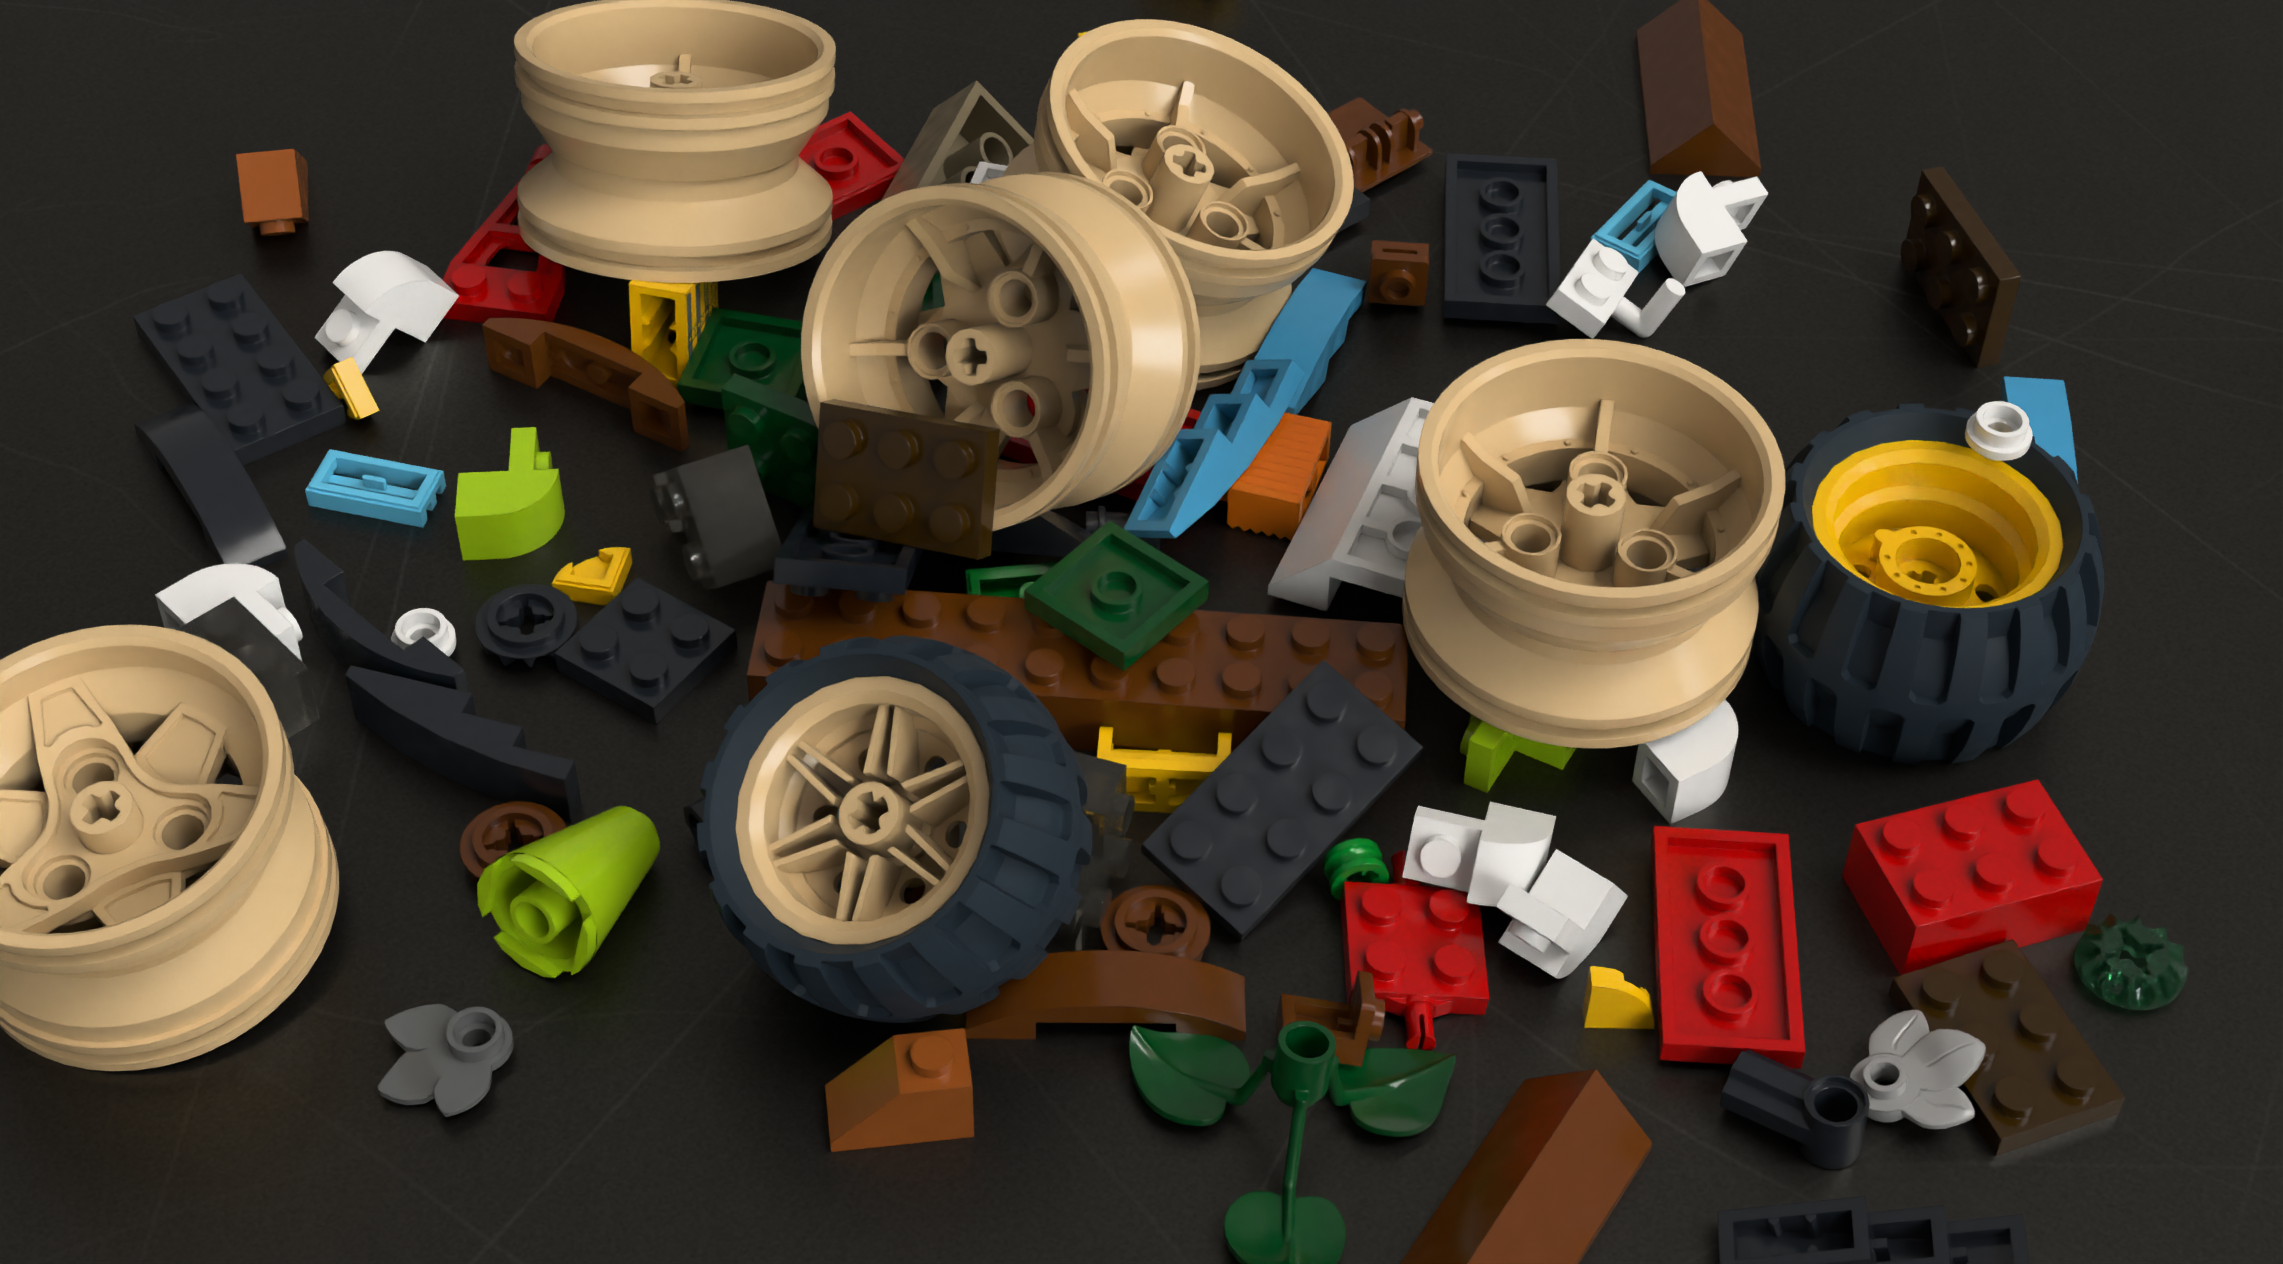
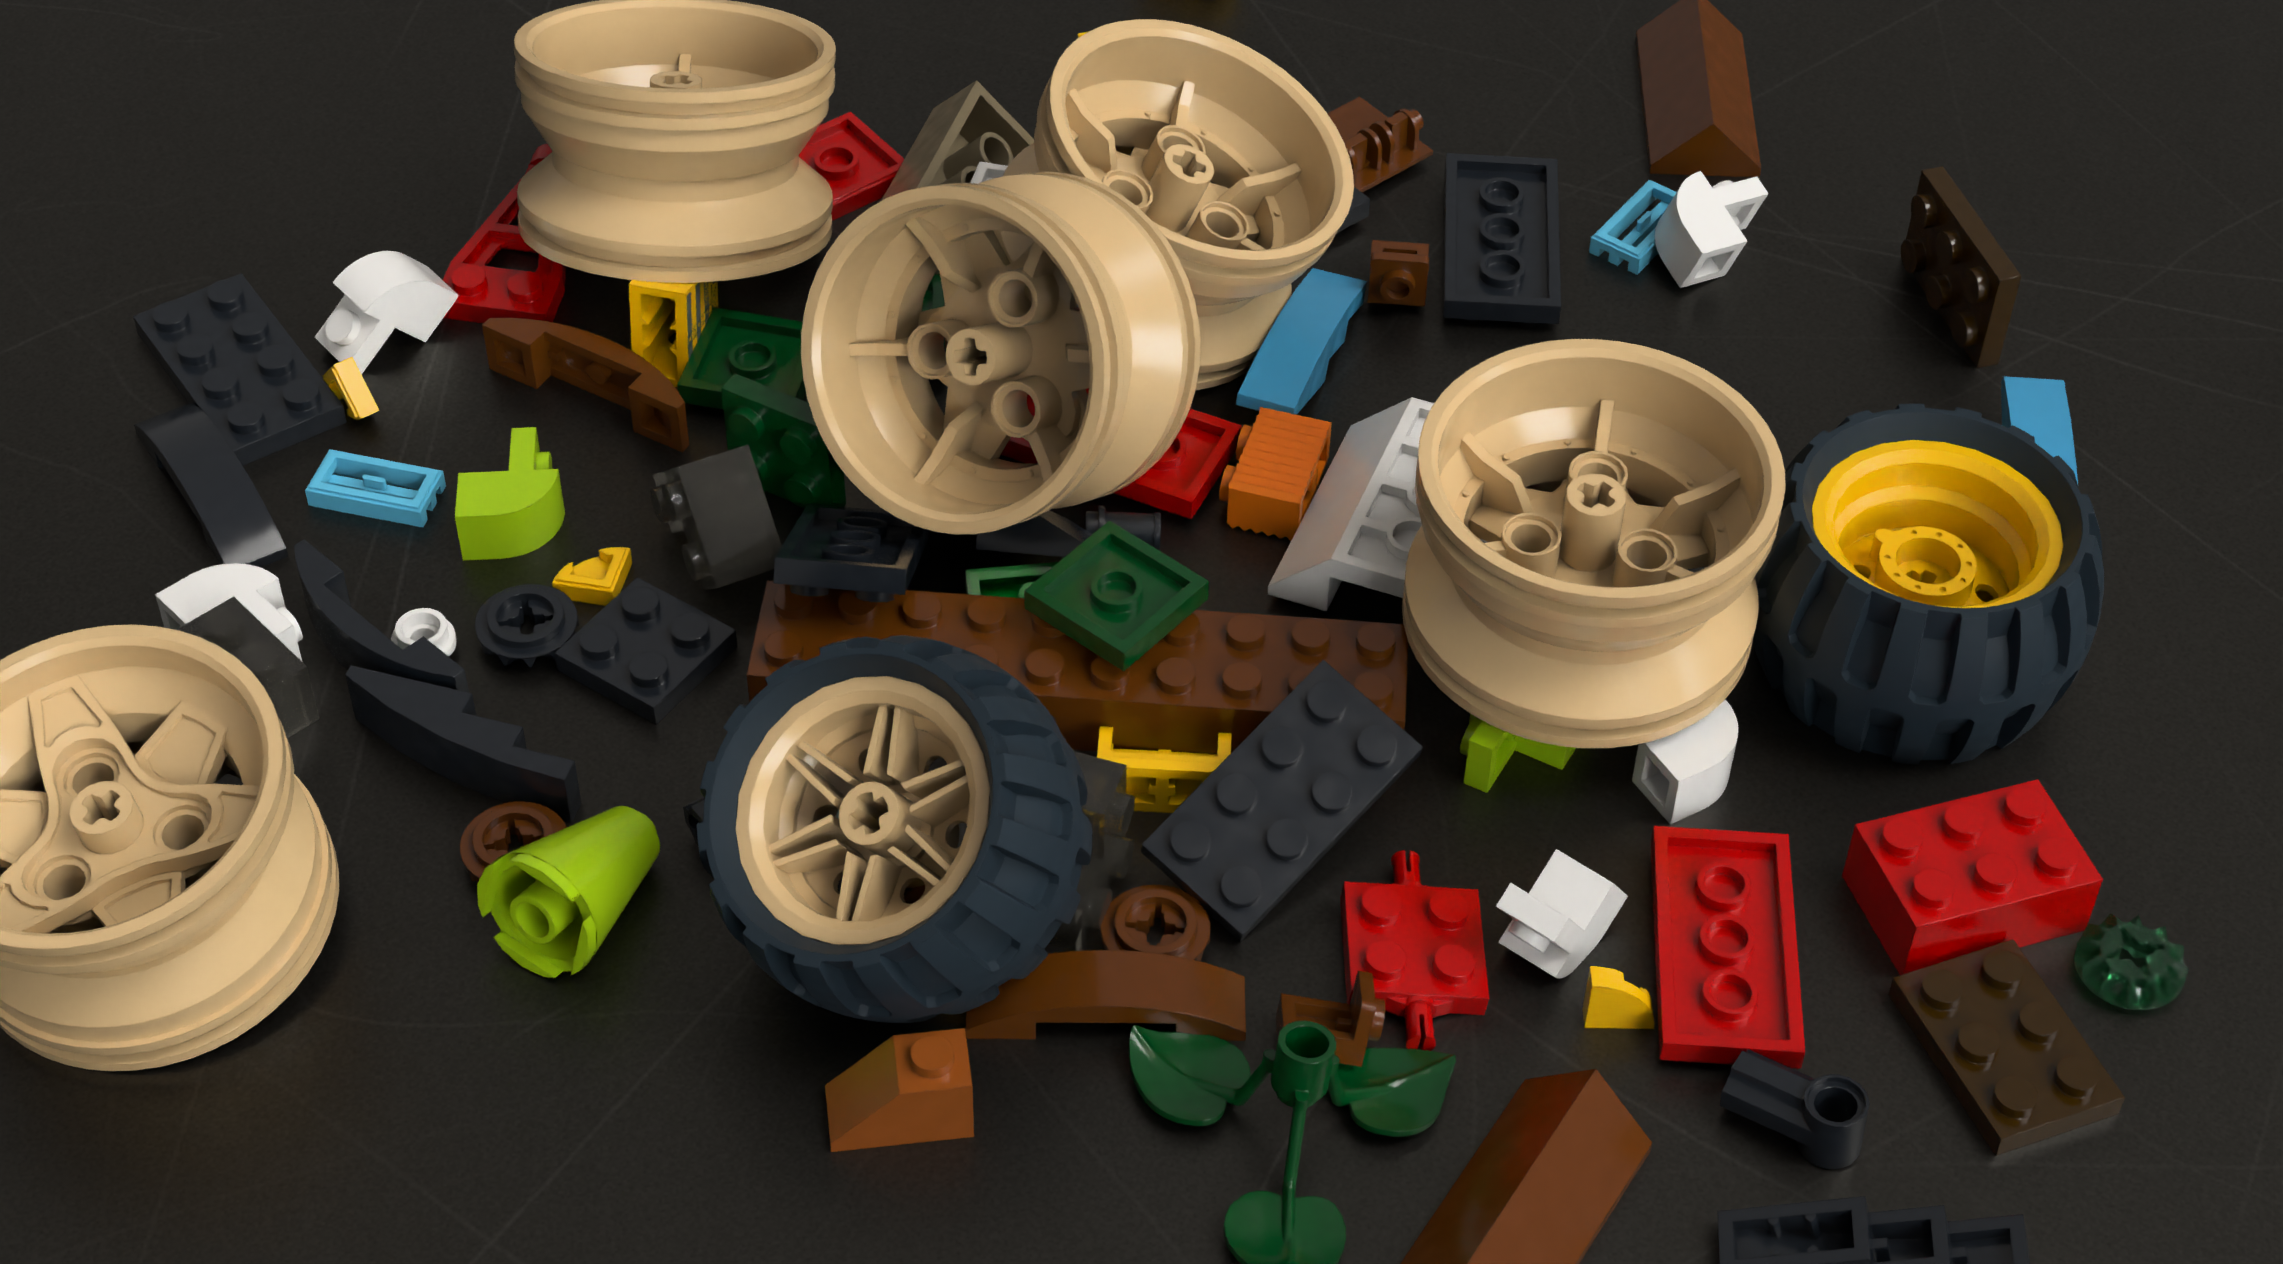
(273, 190): dark orange slope -> none
(441, 1058): dark grey plate -> none
(906, 478): dark brown plate -> none
(1216, 451): dark azure slope -> none
(1354, 862): green bush -> none
(1479, 853): white brick -> none
(1597, 289): white plate -> none
(1923, 1071): light grey plate -> none
(1999, 431): white plate -> none

